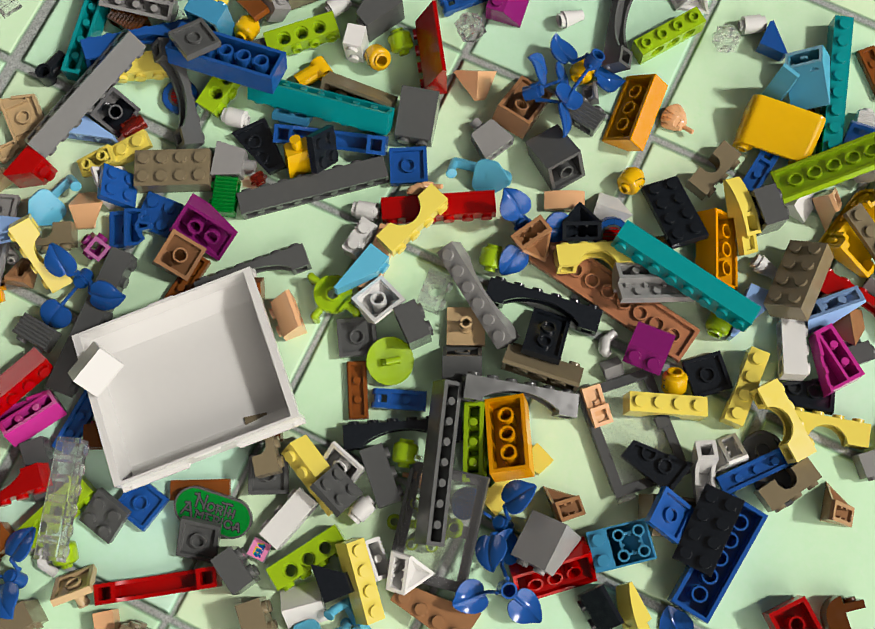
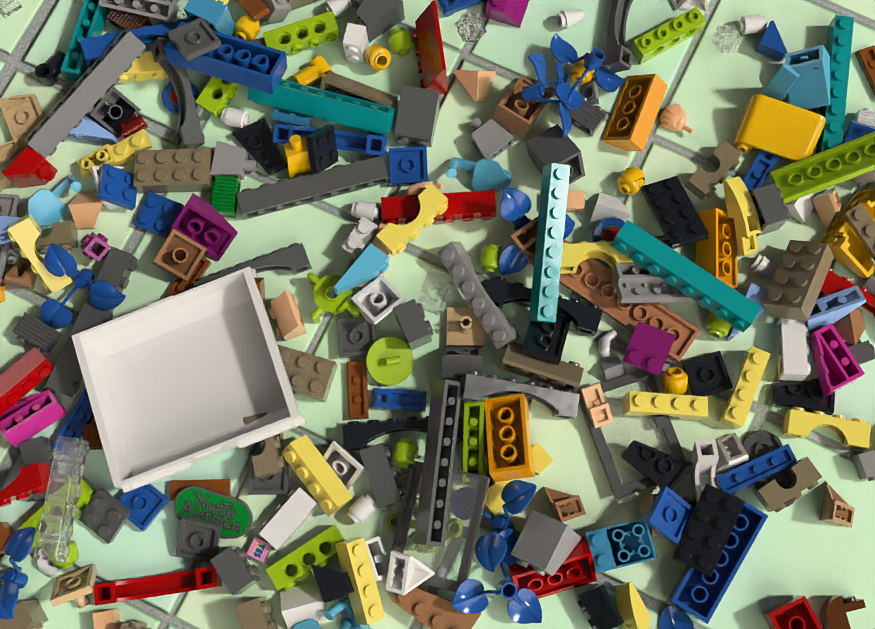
(95, 369): white slope -> none
(127, 227): blue plate -> none
(258, 178): clear red plate -> none
(308, 373): none -> dark tan brick
(336, 490): dark grey plate -> none
(549, 243): none -> brick
(581, 225): black slope -> none
(795, 442): light yellow arch -> none

